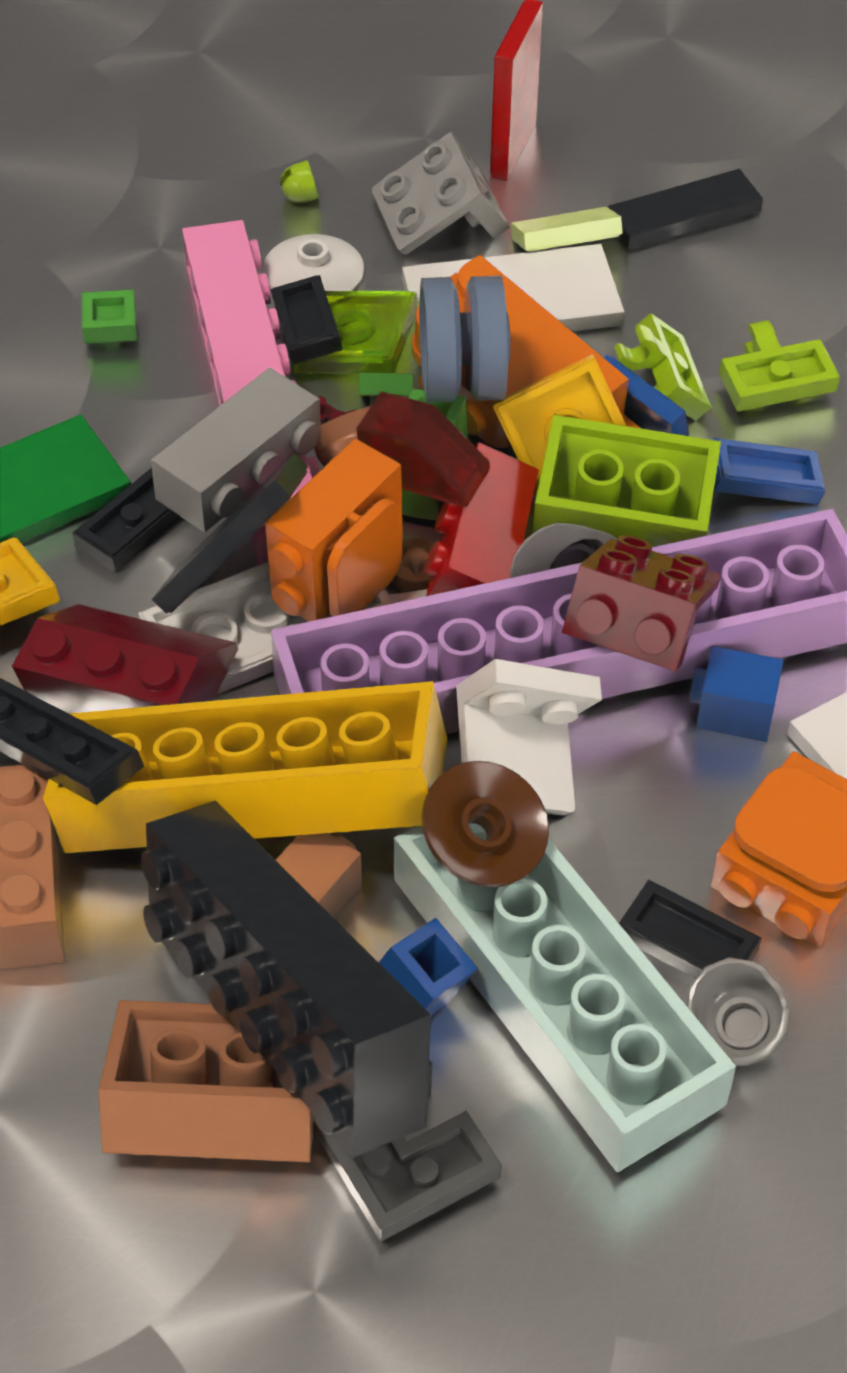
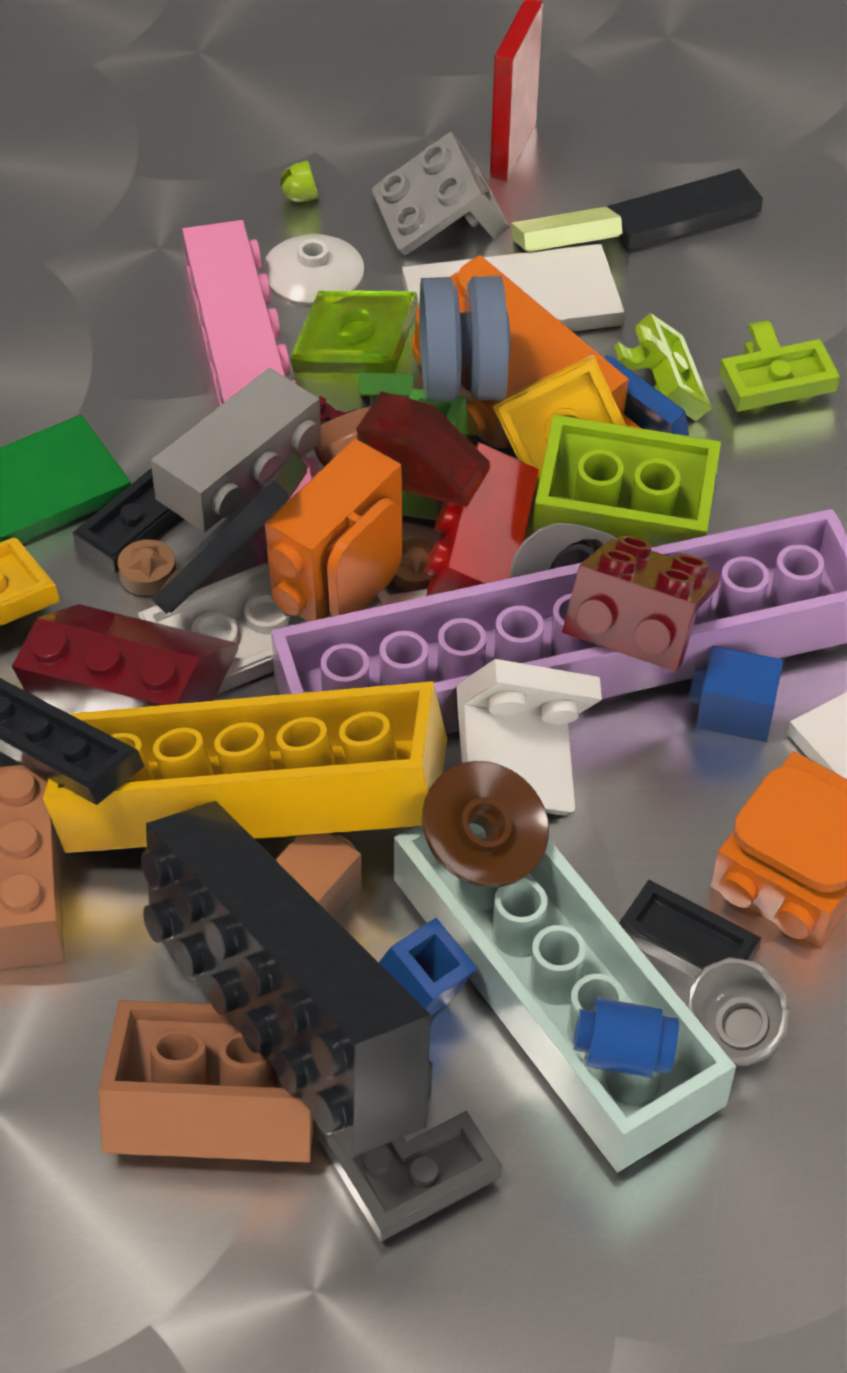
(109, 316): bright green plate -> none
(145, 566): none -> medium nougat tile
(306, 319): black tile -> none
(626, 1038): none -> blue brick
(769, 472): blue tile -> none

